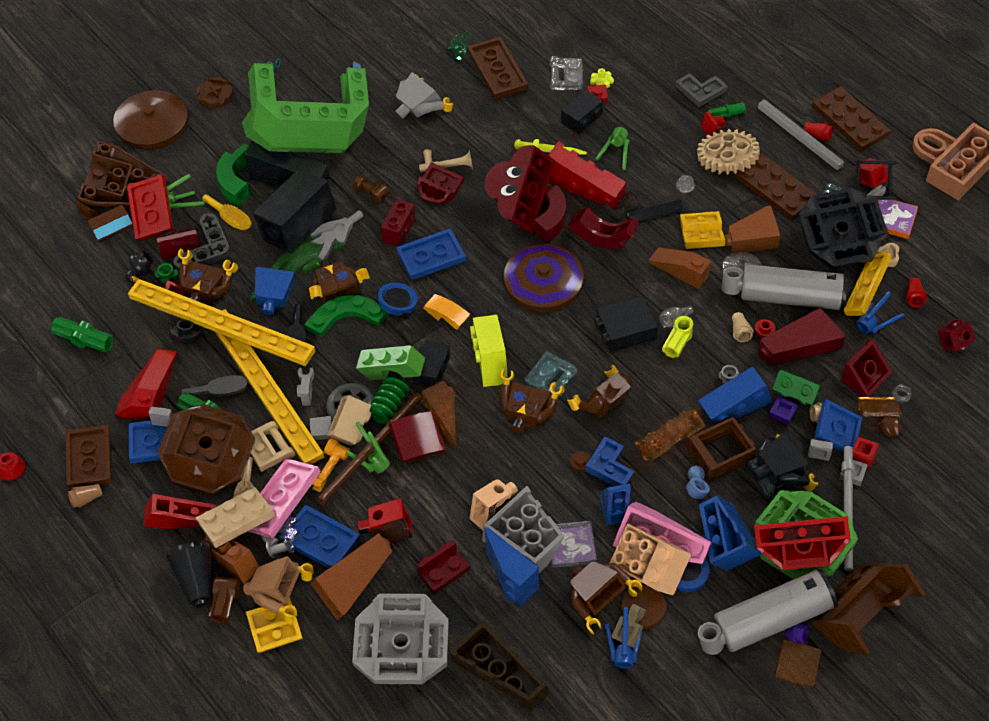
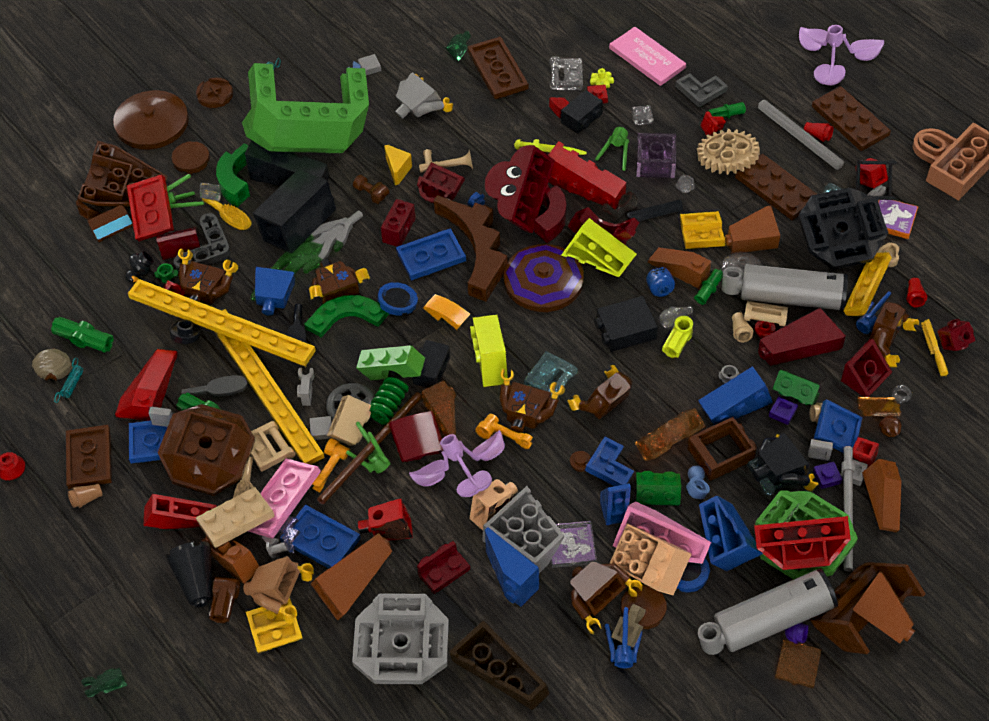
(52, 364): none -> dark tan hair
(69, 377): none -> teal piece
(106, 682): none -> clear green plate
(190, 157): none -> reddish brown tile
(210, 191): none -> clear tile
(370, 64): none -> light grey tile
(398, 163): none -> yellow slope
(453, 450): none -> lavender plant
(476, 198): none -> blue plate
(476, 224): none -> reddish brown arch
(490, 426): none -> light orange brick
(557, 104): none -> red slope
(599, 249): none -> neon yellow wedge
(642, 115): none -> clear tile
(647, 56): none -> bright pink tile
(656, 155): none -> clear purple brick
(658, 488): none -> green bracket
(660, 281): none -> blue head
(708, 286): none -> green axle
(766, 313): none -> tan plate
(827, 475): none -> dark purple plate
(833, 74): none -> lavender plant
(885, 493): none -> dark orange slope
(885, 610): none -> dark orange slope
(887, 327): none -> reddish brown torso
(933, 347): none -> yellow piece

